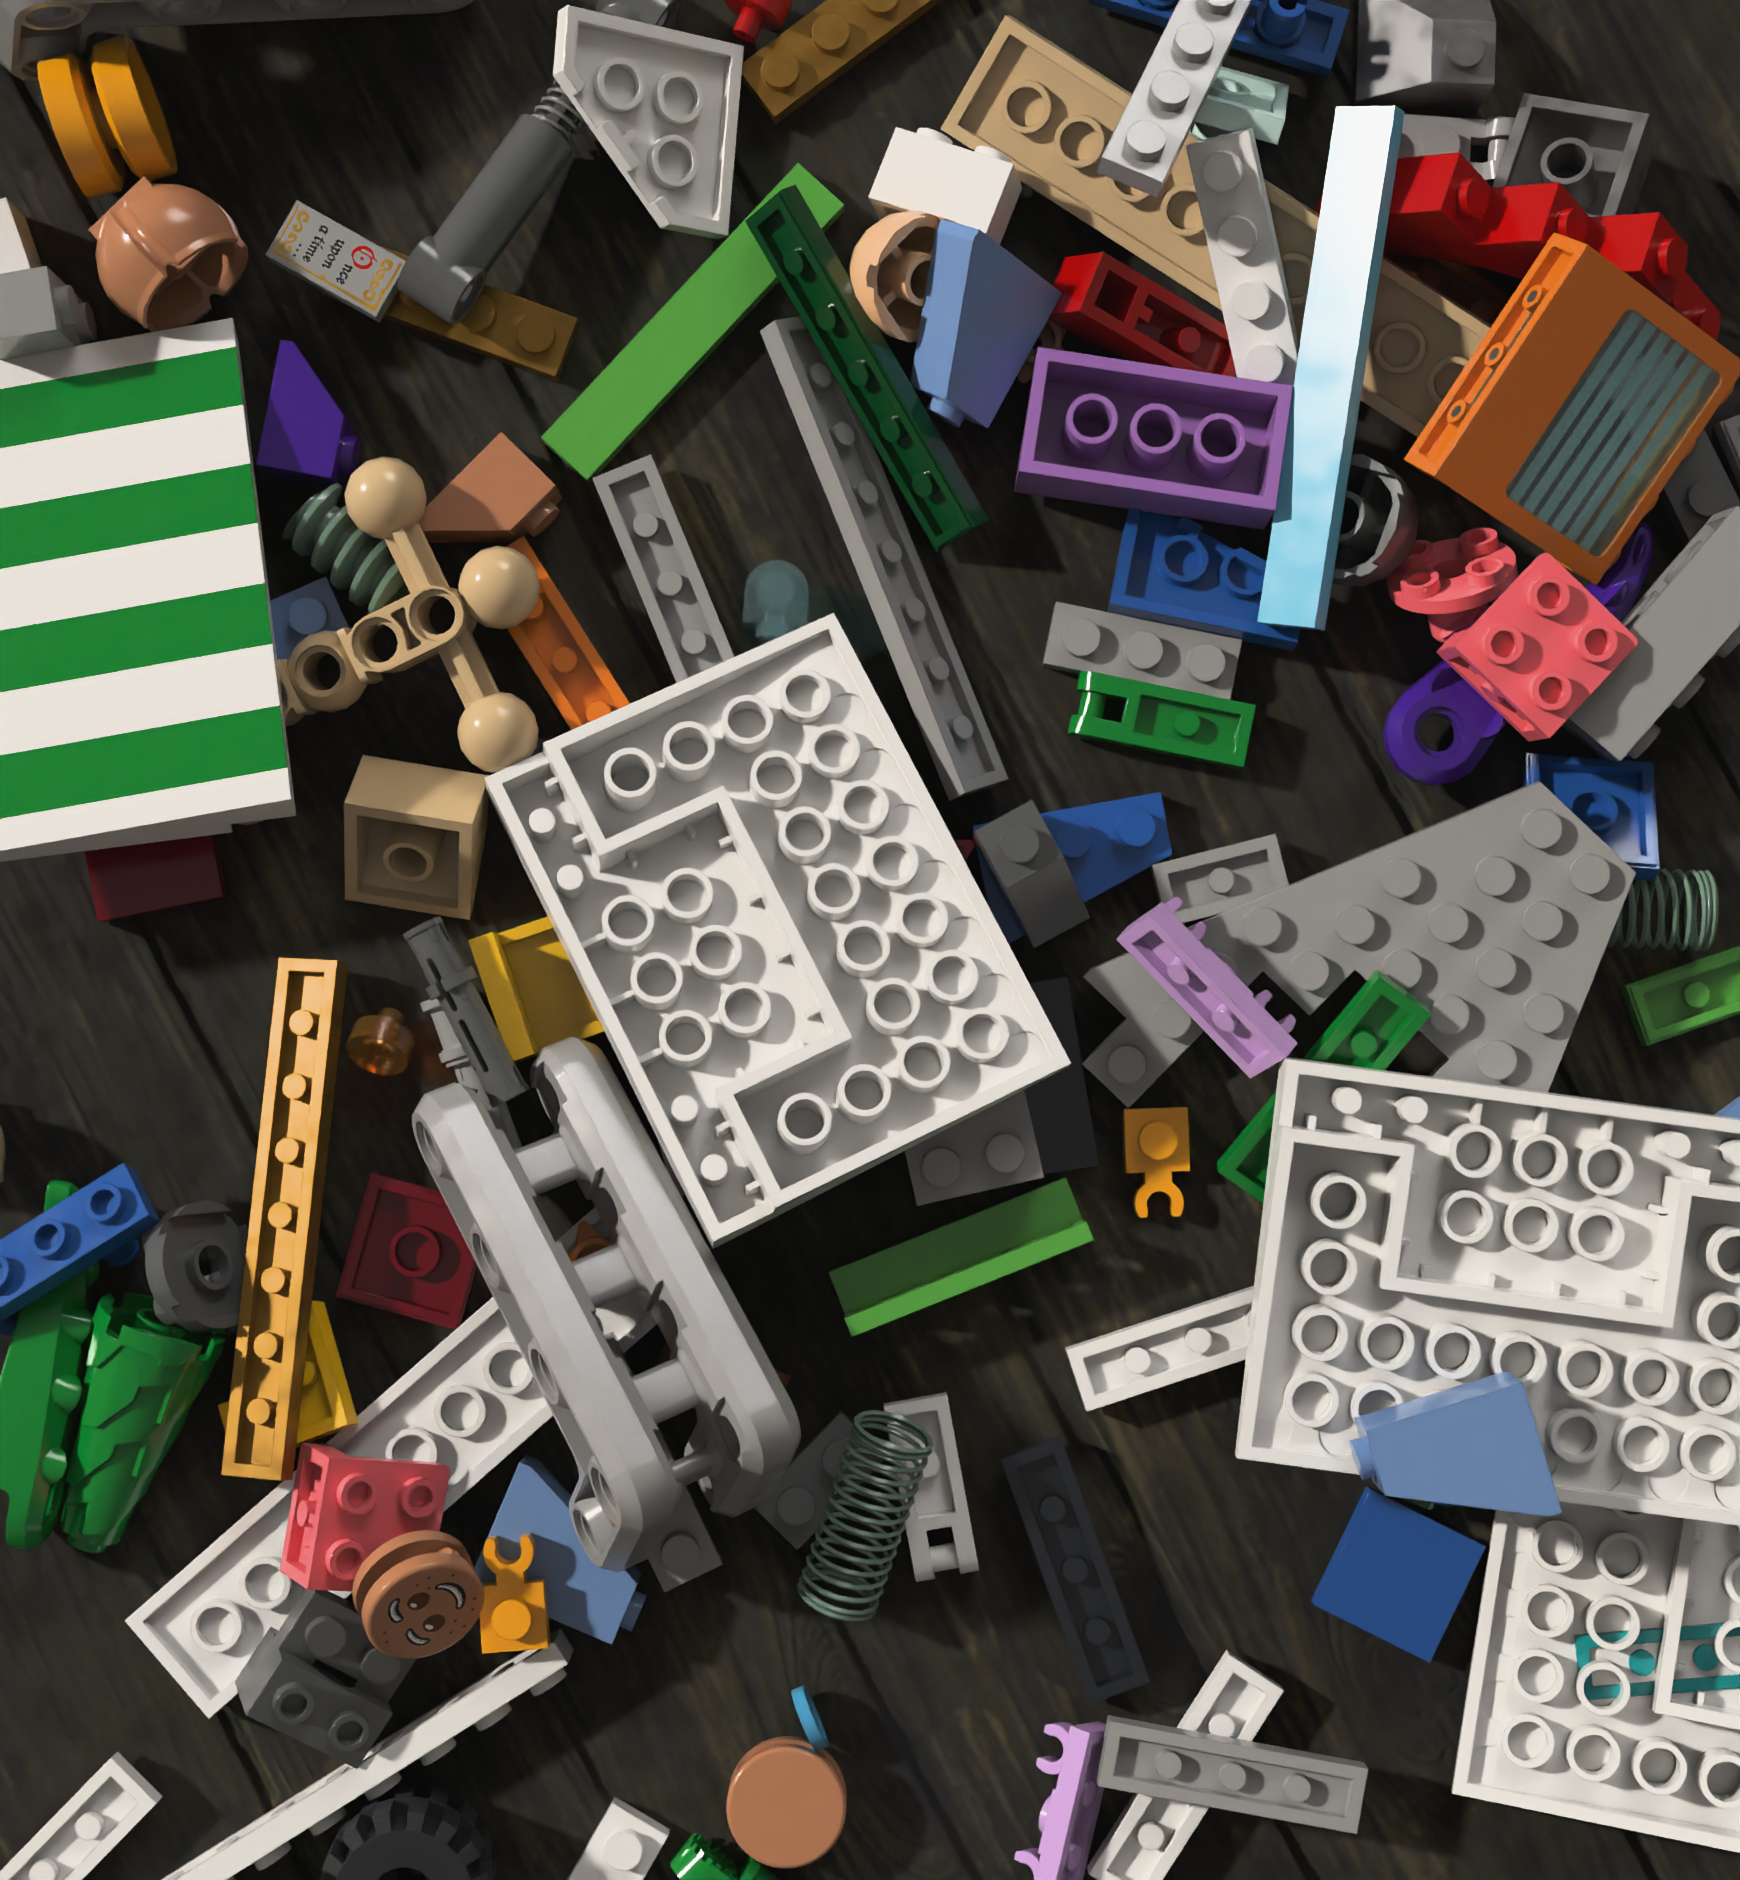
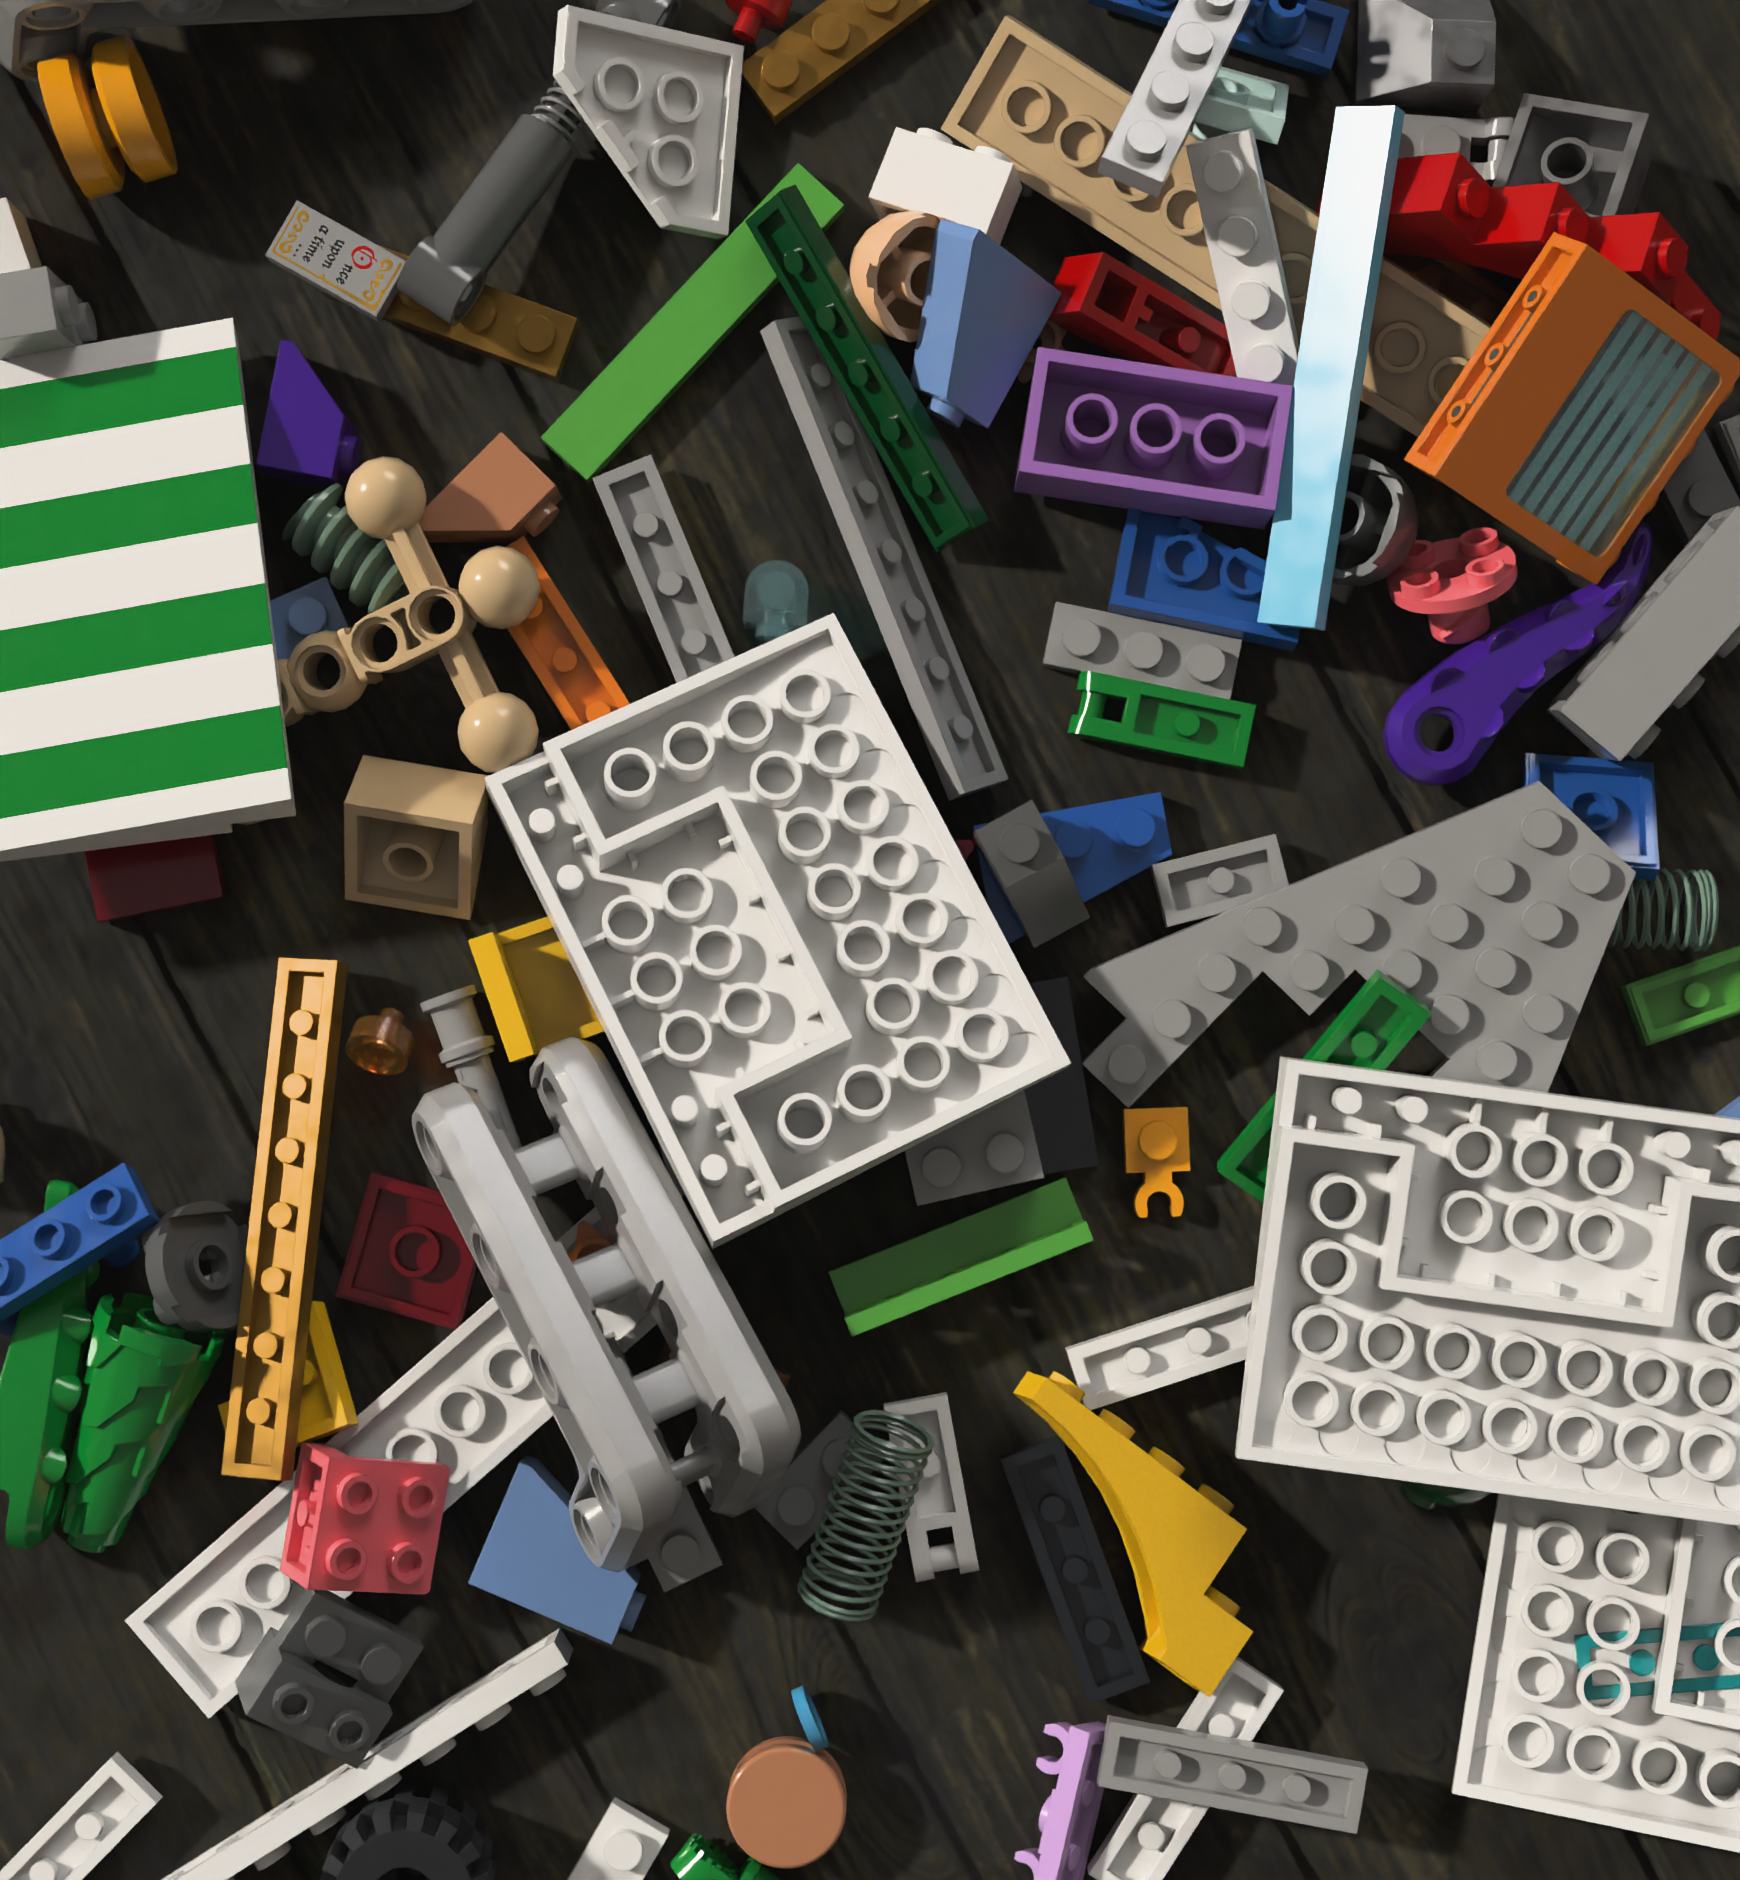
(167, 254): nougat piece -> none
(417, 1594): nougat head -> none
(460, 1000): dark grey pin -> none
(513, 1606): light orange plate -> none
(1168, 1529): none -> yellow arch
(1208, 989): lavender plate -> none
(1398, 1574): blue tile -> none
(1460, 1449): medium blue slope -> none
(1539, 649): coral bracket -> none

